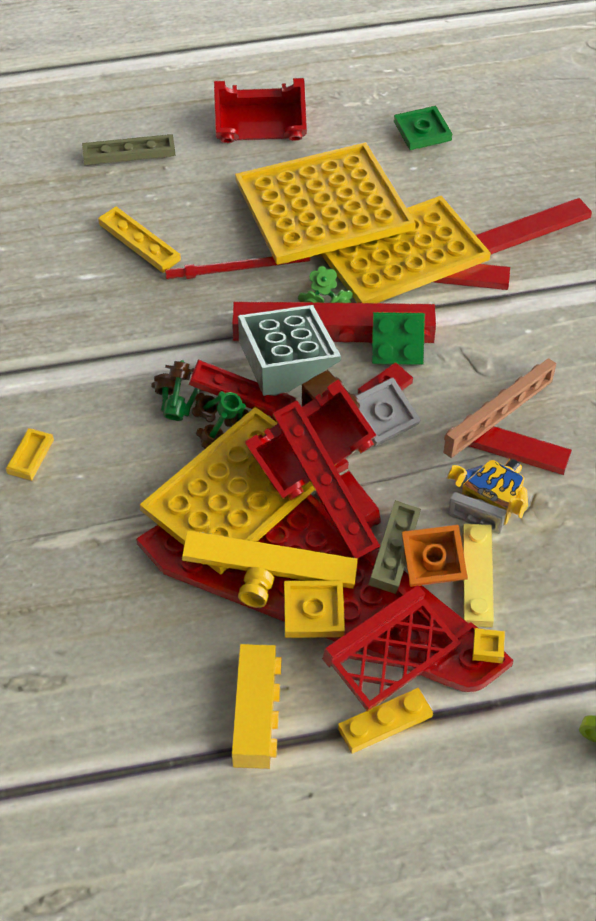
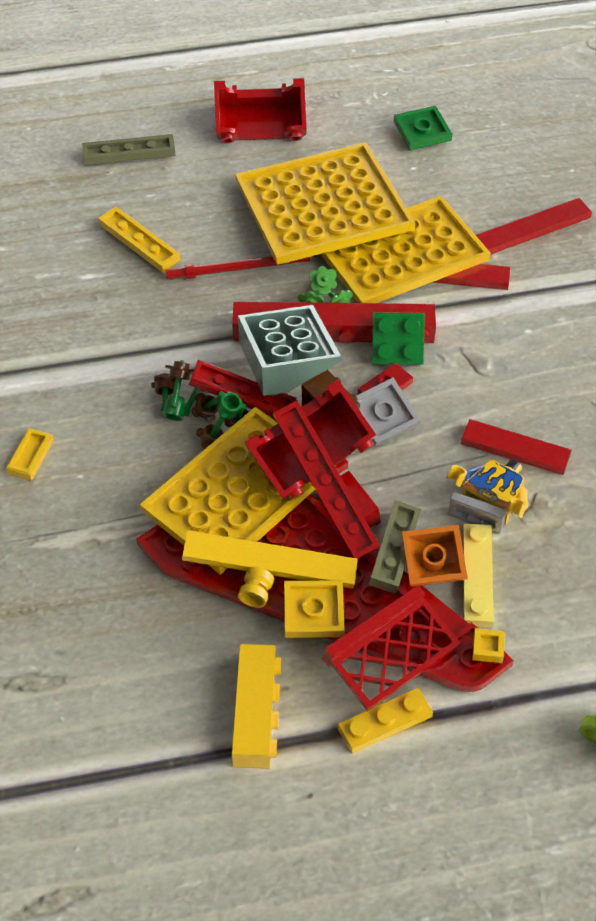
(493, 412): nougat plate -> none

